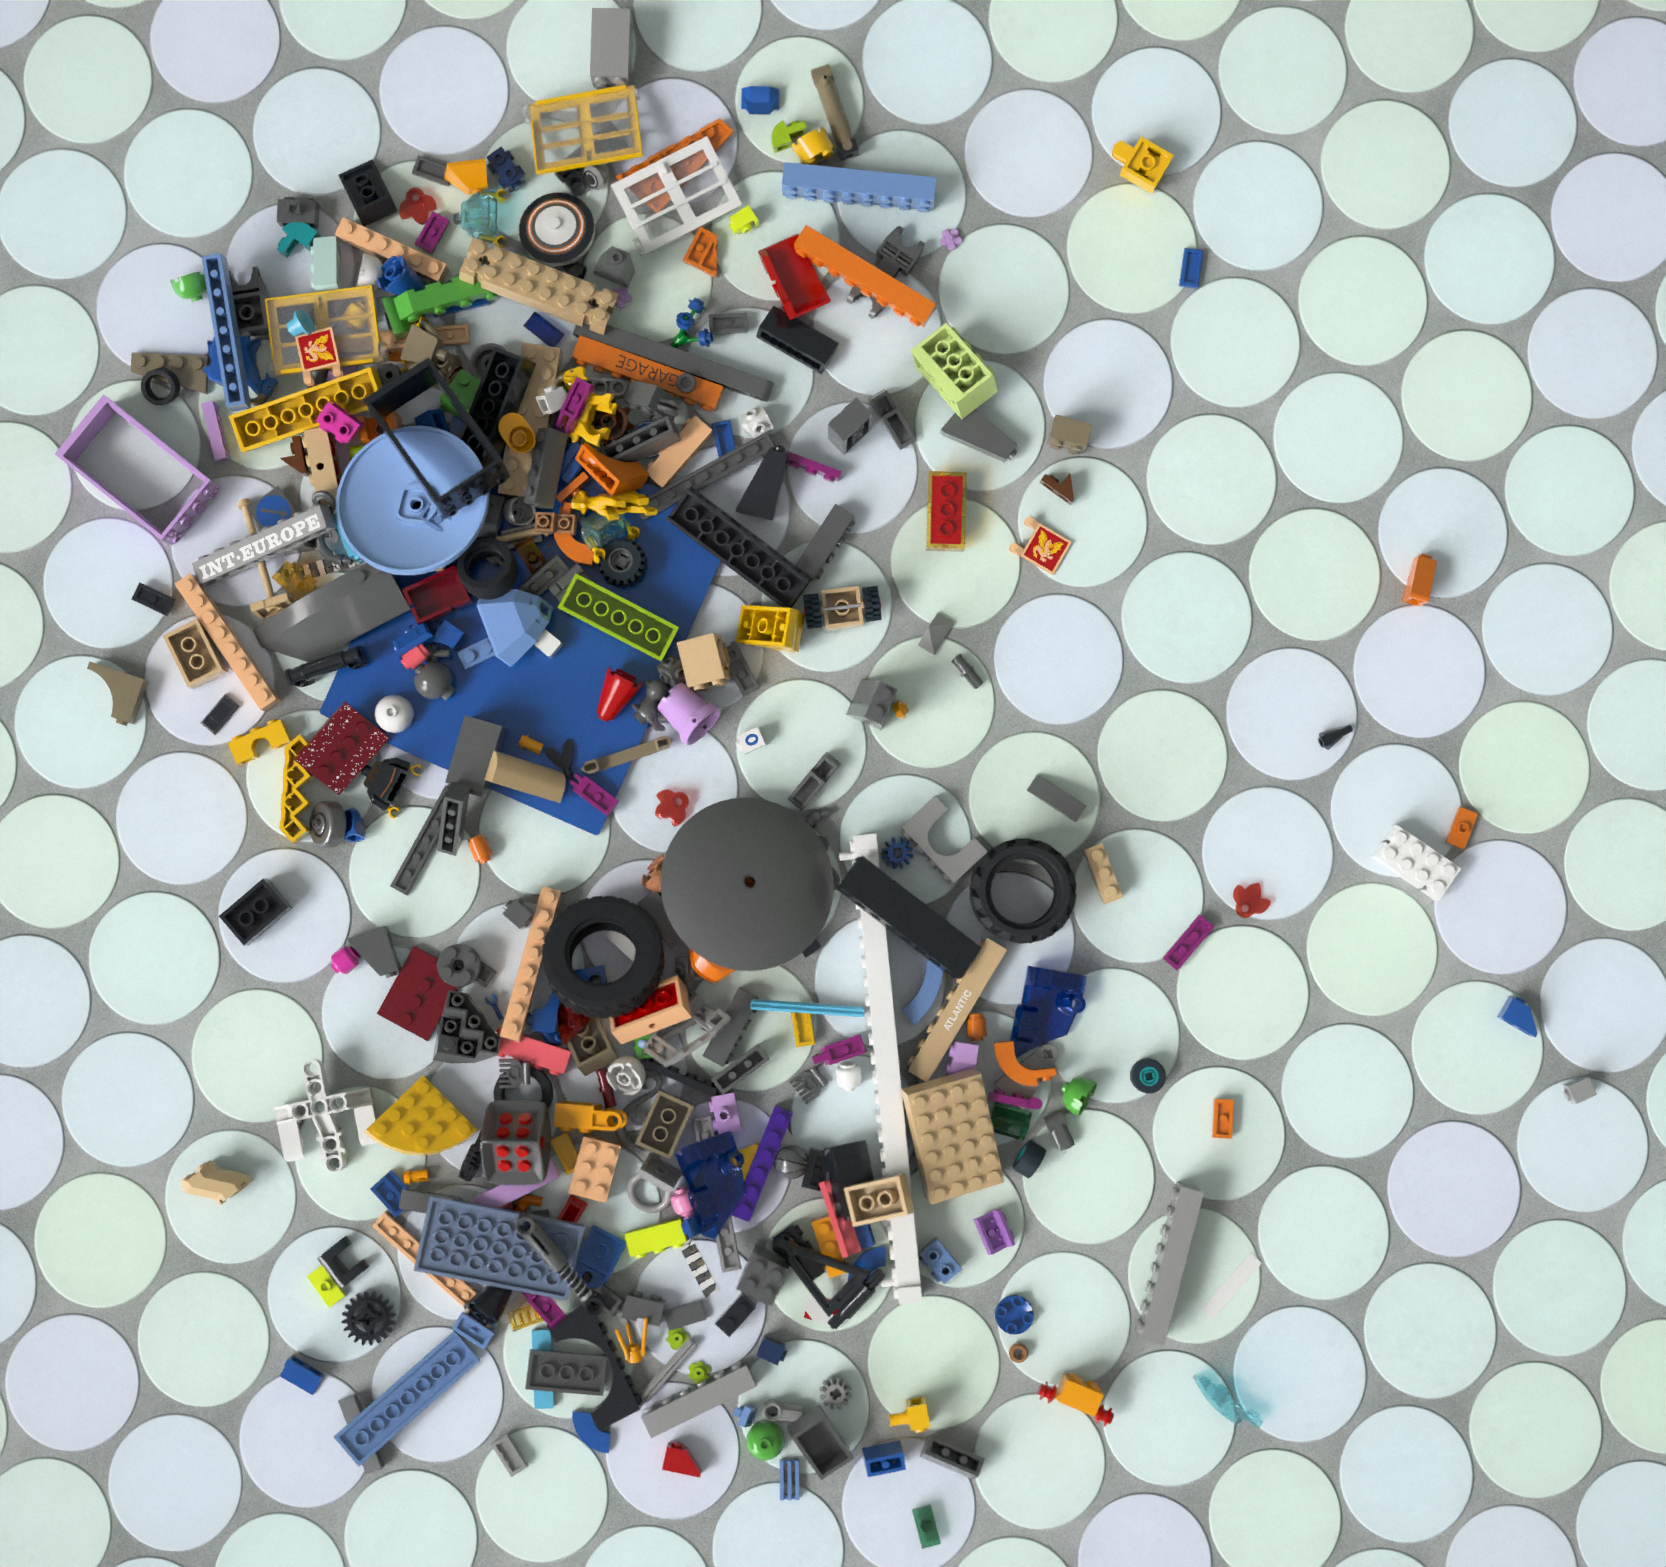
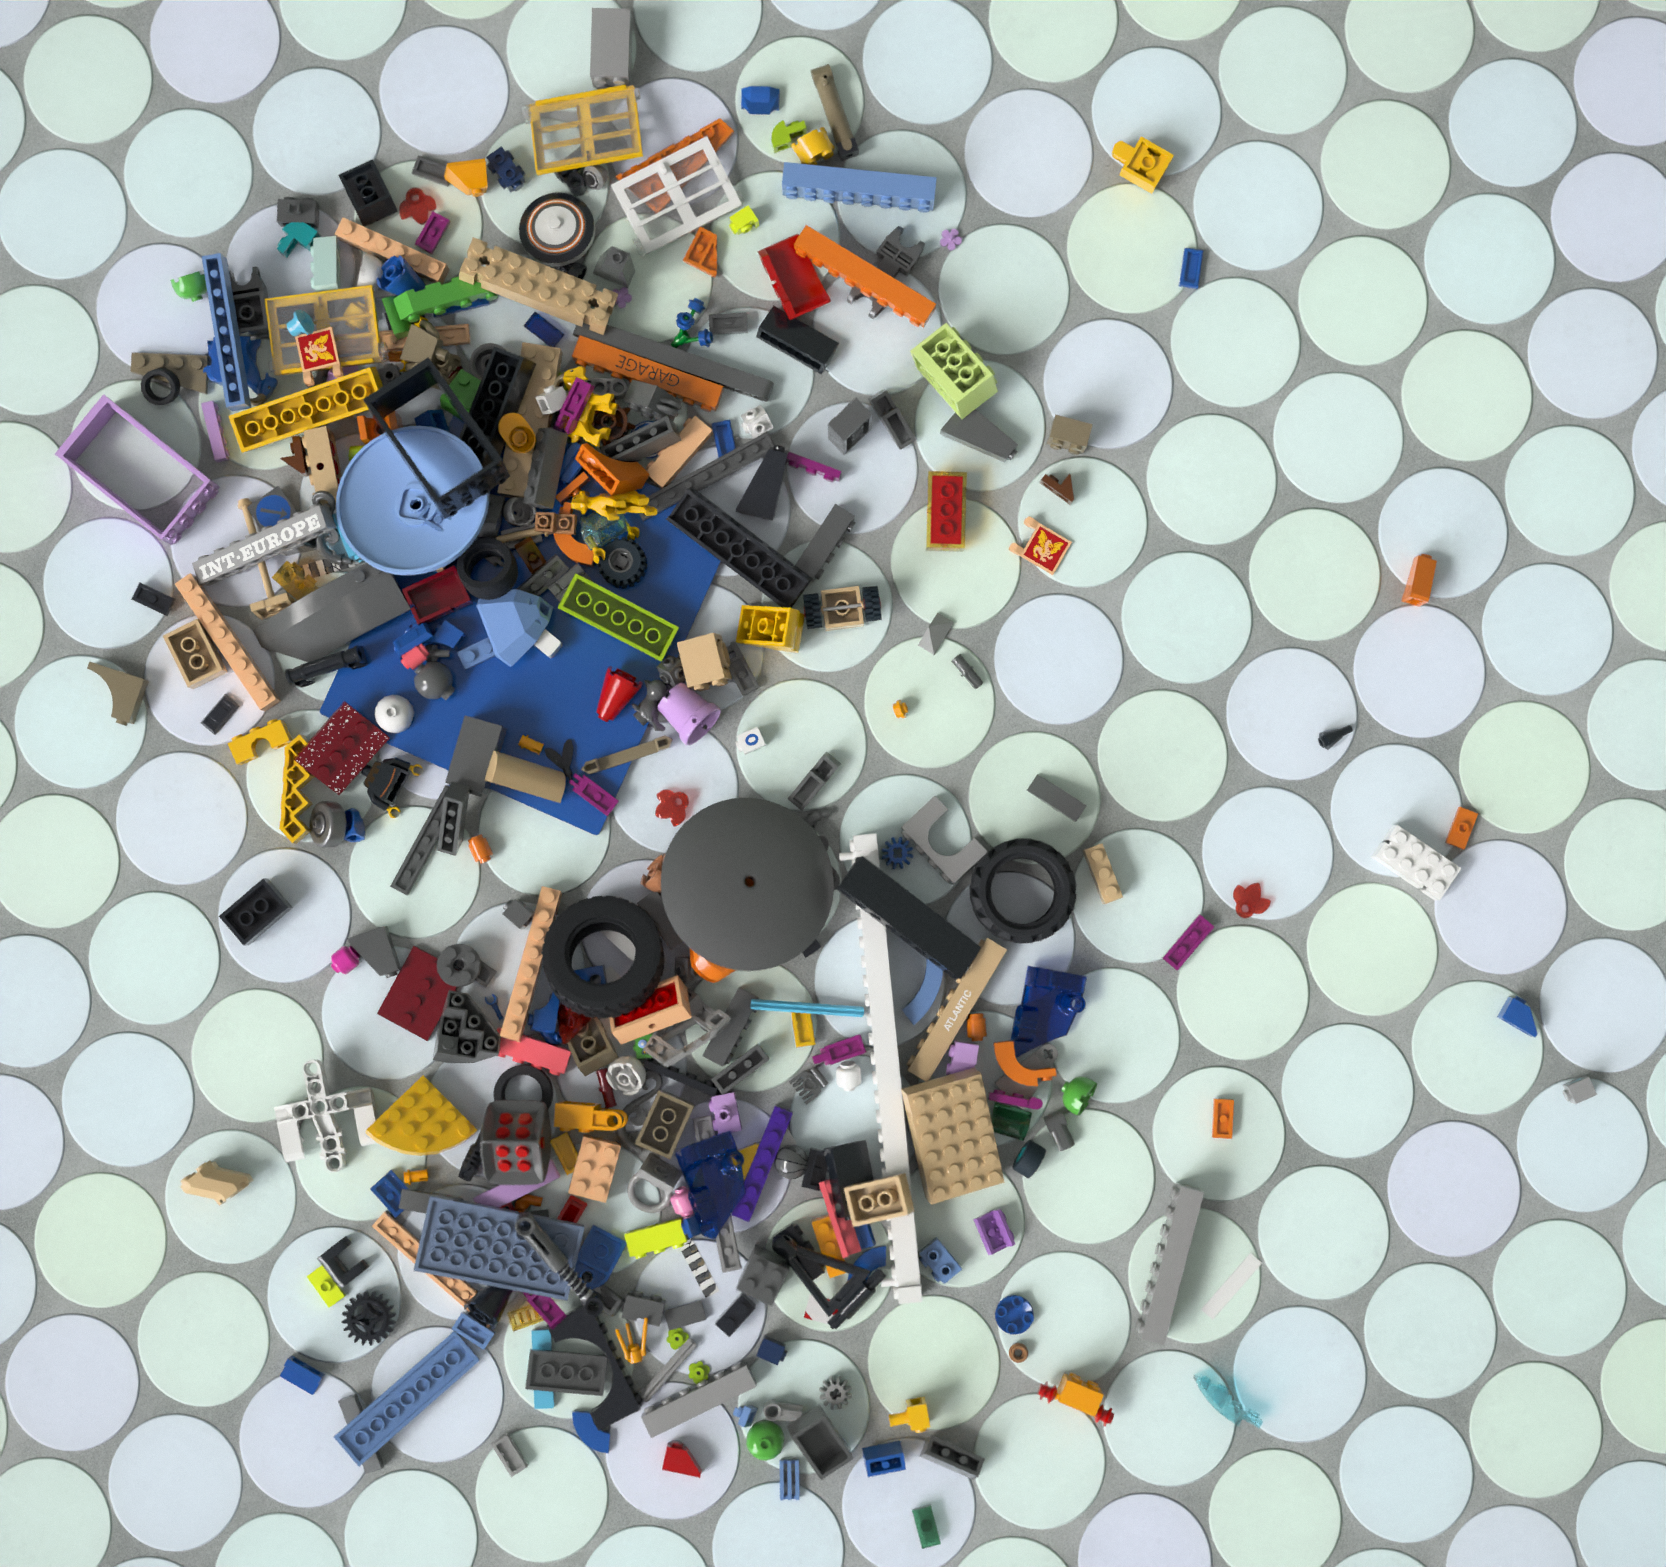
(339, 422): dark pink brick -> none
(479, 216): clear light blue torso -> none
(516, 1074): dark grey piece -> none
(686, 383): dark grey tile -> none
(872, 702): dark grey slope -> none
(1141, 1075): black wheel -> none

